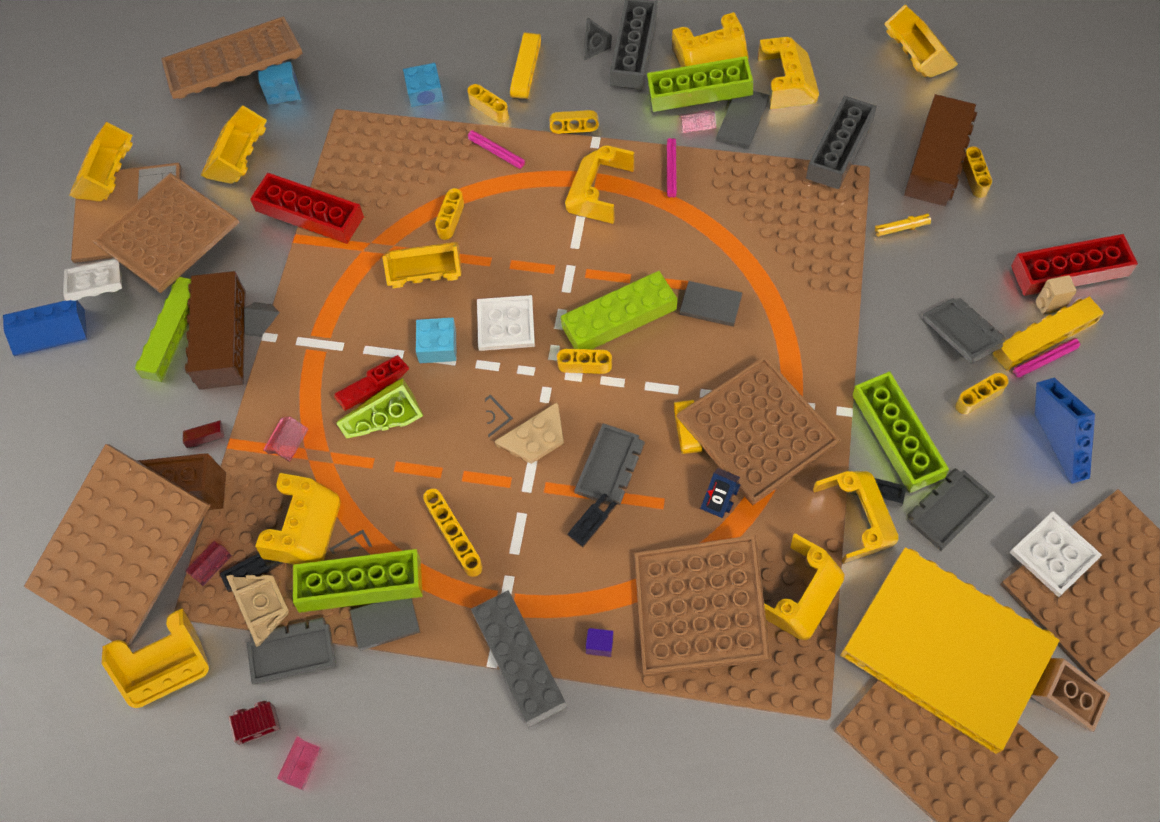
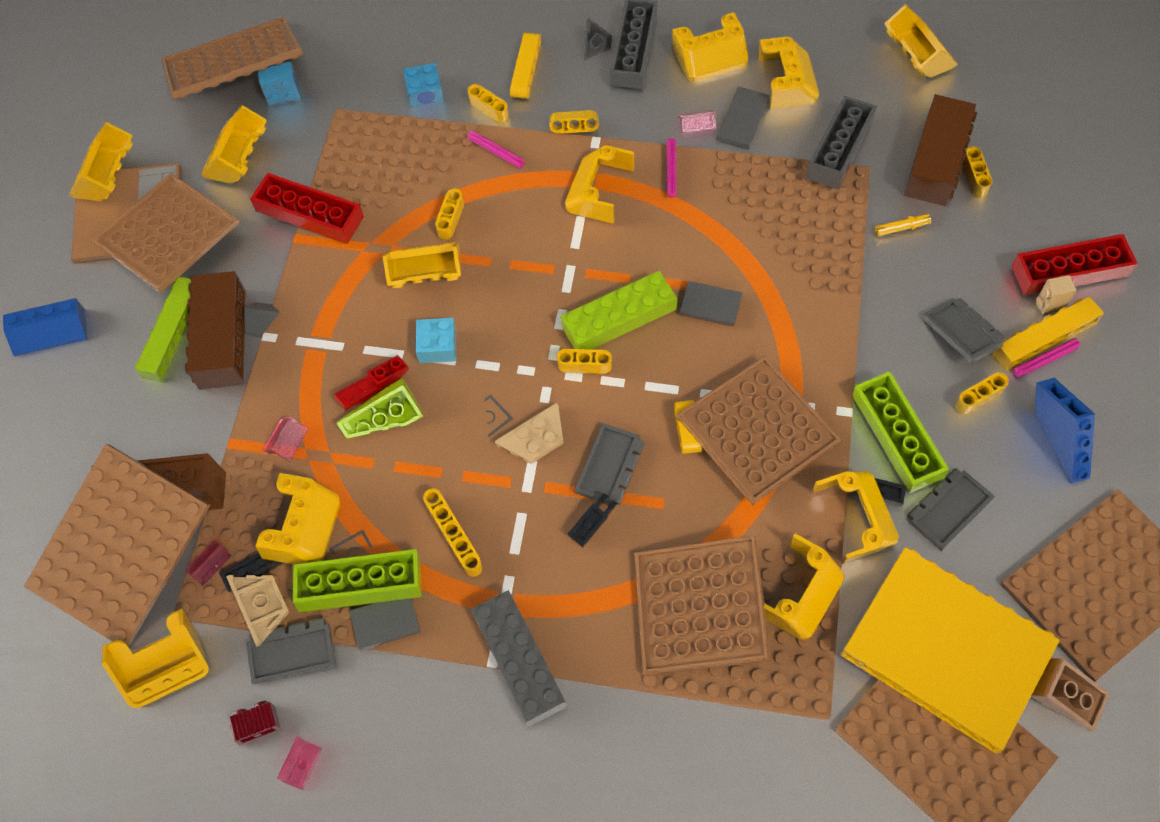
(92, 279): white plate -> none
(203, 434): dark red slope -> none
(505, 323): white plate -> none
(599, 642): dark purple panel -> none
(700, 83): lime brick -> none
(720, 493): dark blue brick -> none
(1055, 554): white plate -> none

